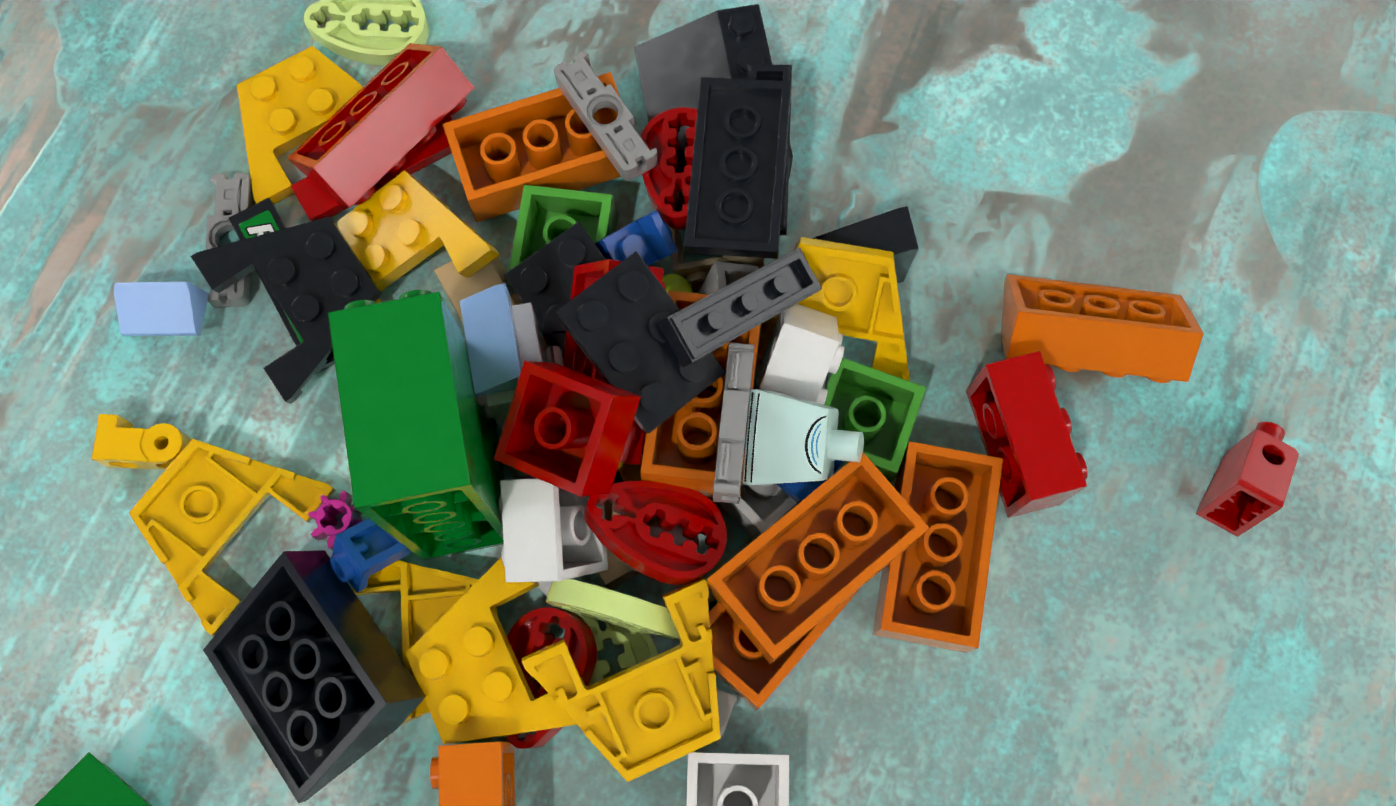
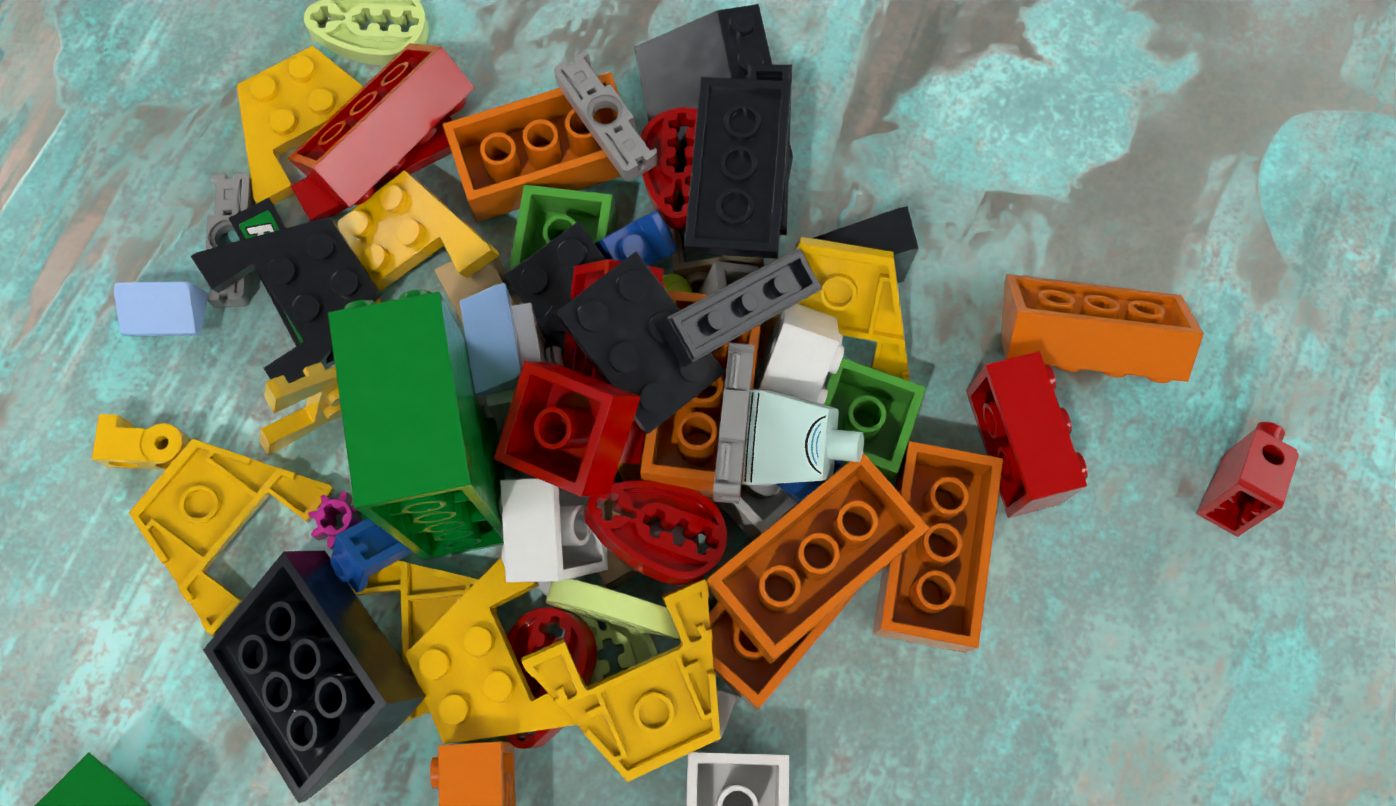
(321, 406): none -> yellow wing

